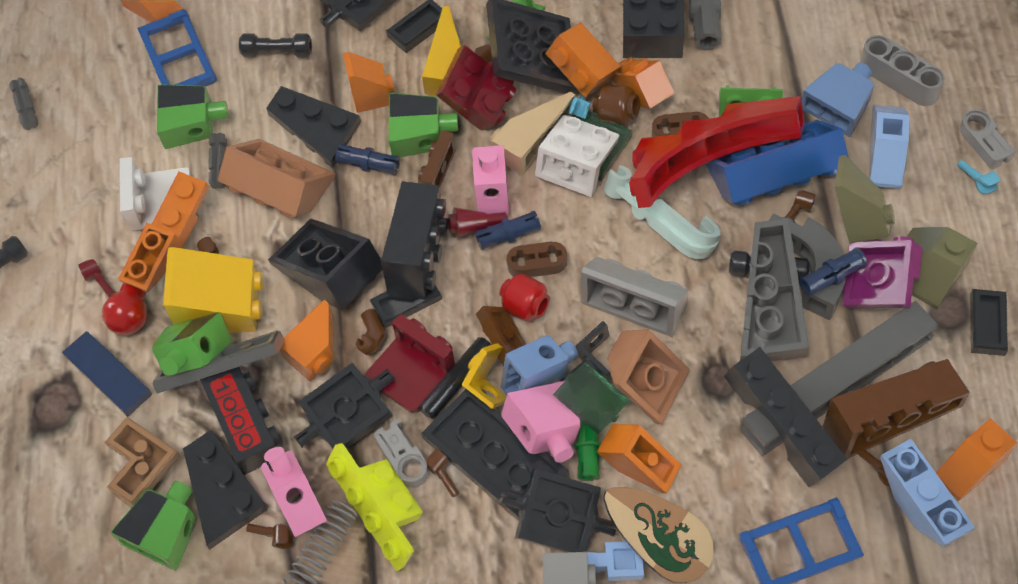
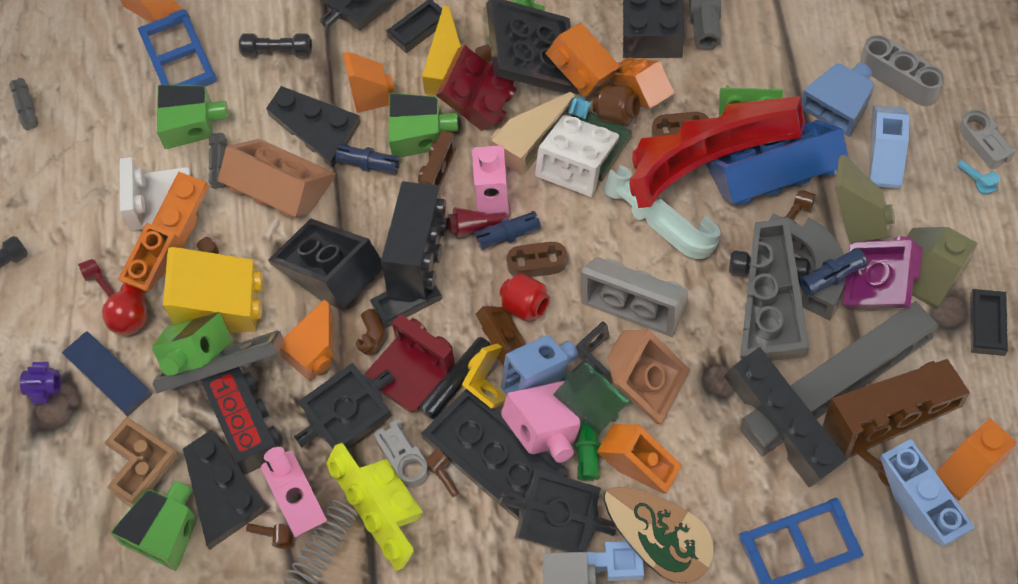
(40, 382): none -> dark purple gear

